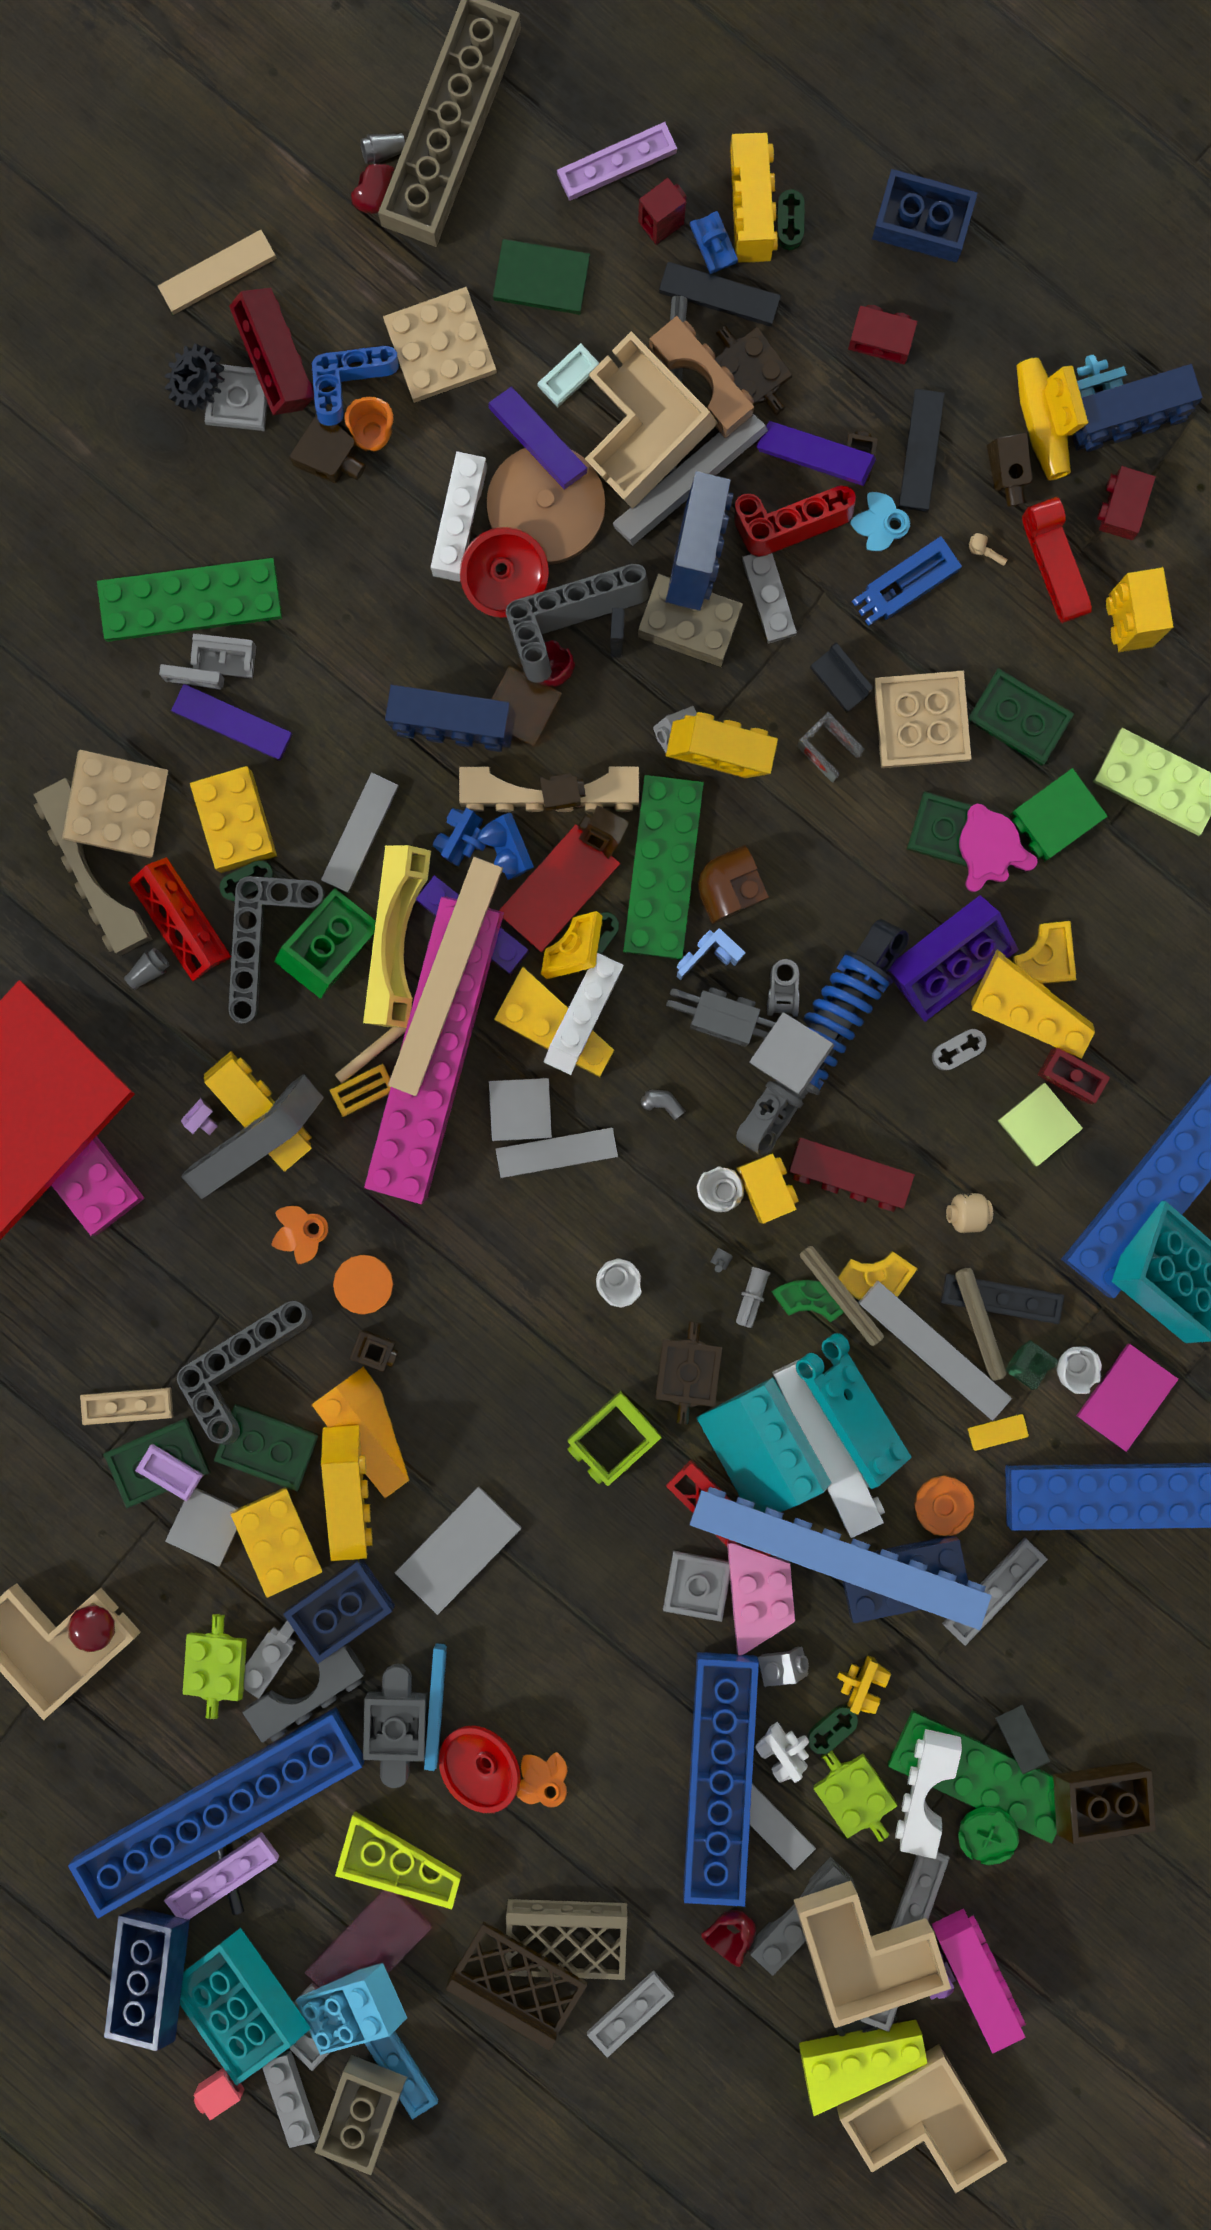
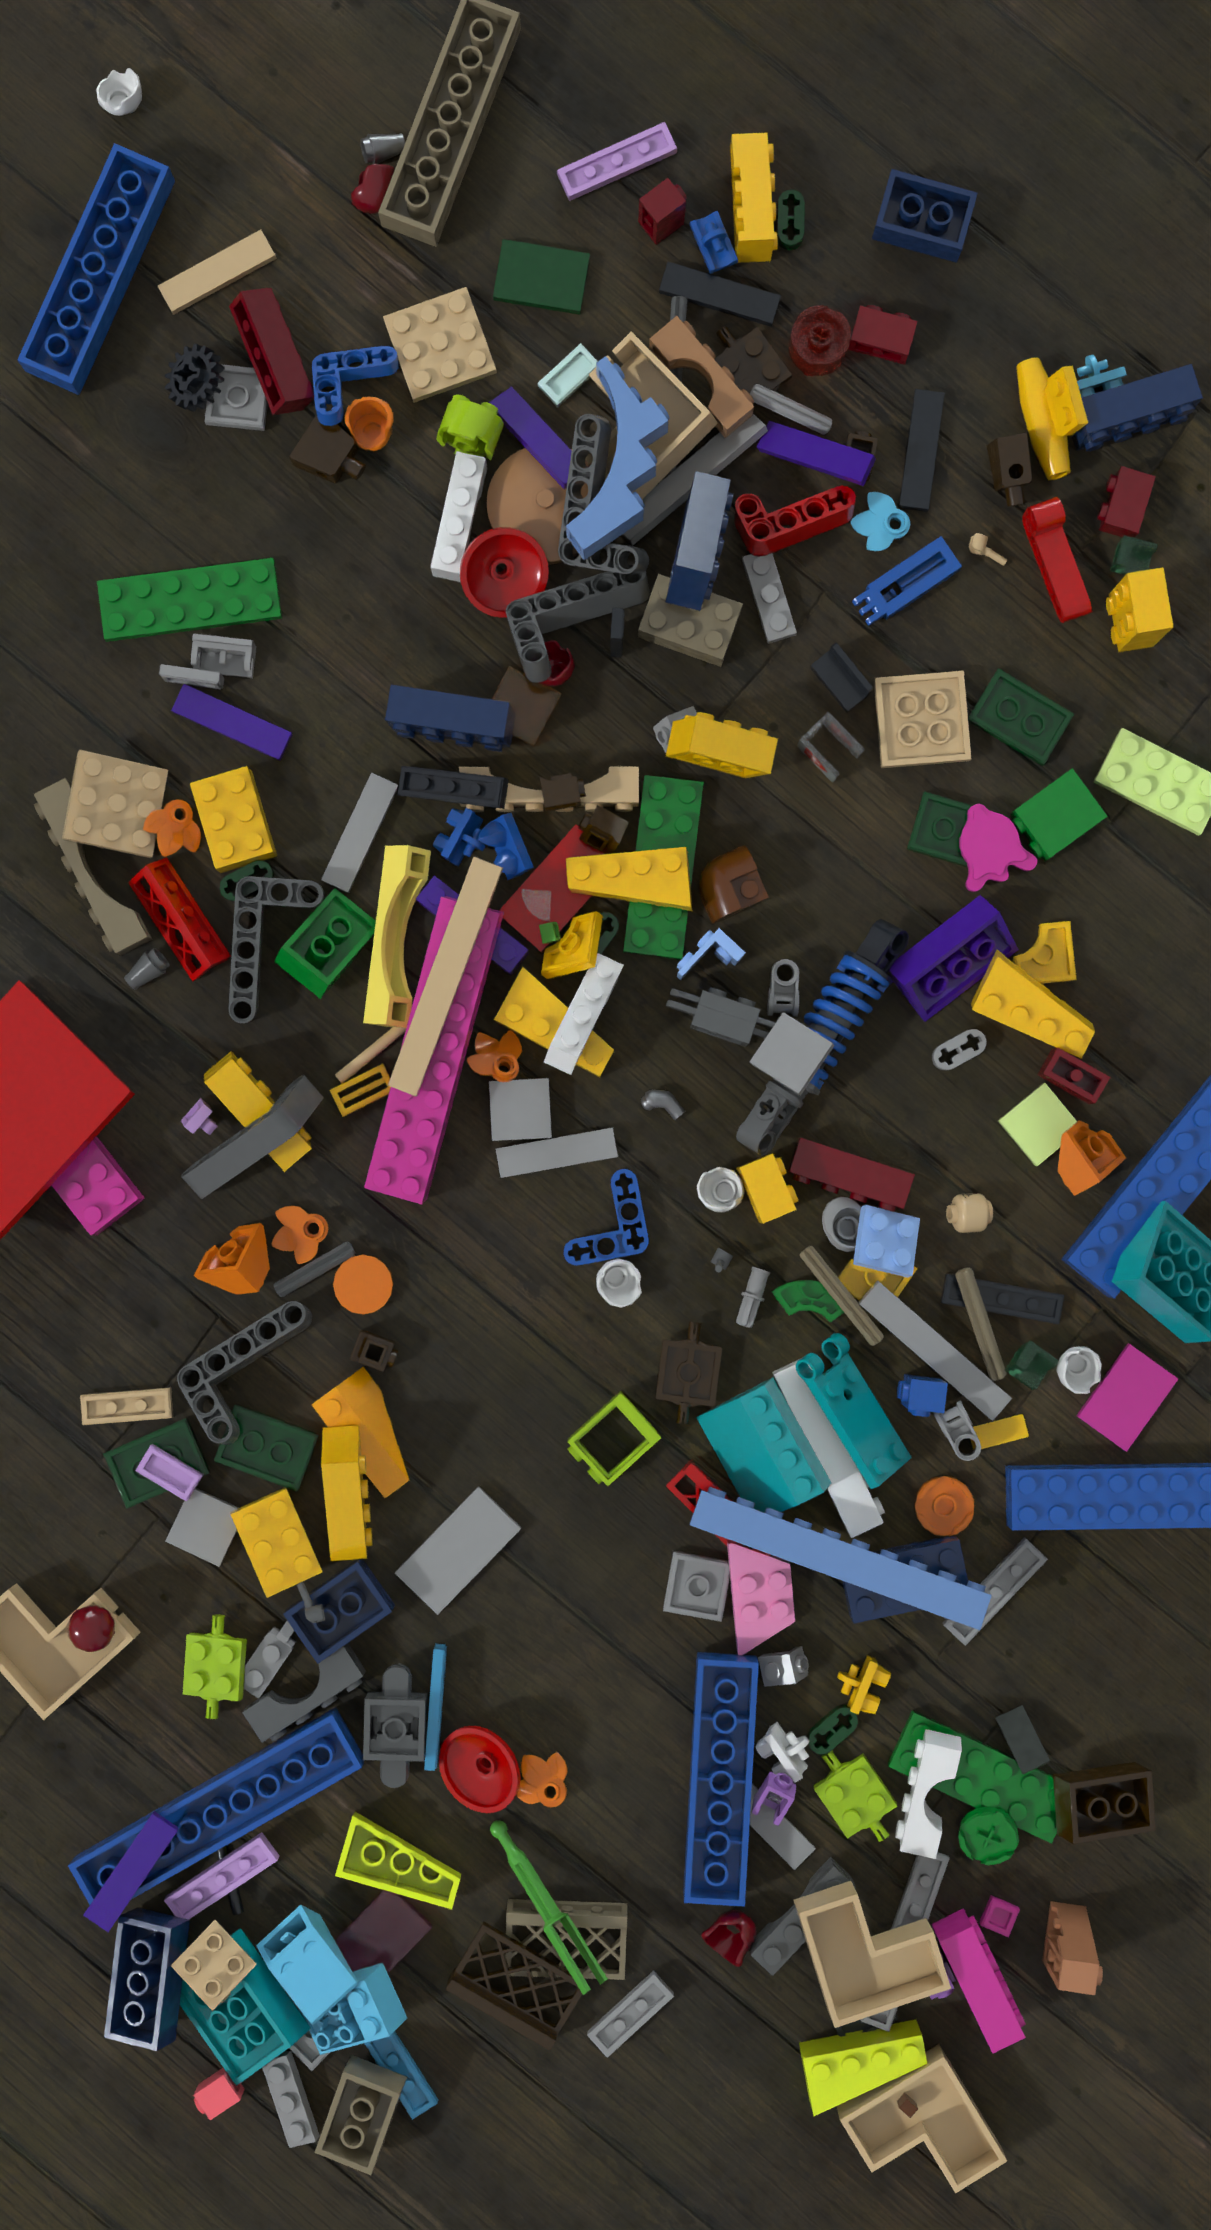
(96, 269): none -> blue brick
(120, 92): none -> white hair
(131, 1871): none -> dark purple tile
(172, 832): none -> orange plate
(213, 1965): none -> tan hinge
(239, 1263): none -> orange slope
(307, 1963): none -> medium azure slope
(313, 1613): none -> dark grey hand
(314, 1269): none -> dark grey axle
(453, 787): none -> black tile
(470, 427): none -> lime brick
(495, 1053): none -> orange plate
(538, 903): none -> clear tile
(548, 1909): none -> bright green piece
(549, 932): none -> bright green piece
(575, 504): none -> dark grey beam
(615, 506): none -> medium blue arch
(619, 1236): none -> blue beam
(639, 876): none -> yellow wedge
(777, 1793): none -> medium lavender window
(791, 409): none -> light grey axle
(827, 326): none -> clear red brick
(841, 1222): none -> light grey hat
(886, 1241): none -> light blue plate
(907, 2105): none -> reddish brown piece
(922, 1394): none -> blue brick
(958, 1430): none -> light grey piece
(999, 1916): none -> dark pink tile
(1071, 1950): none -> nougat wedge
(1087, 1157): none -> orange slope
(1132, 555): none -> clear green panel

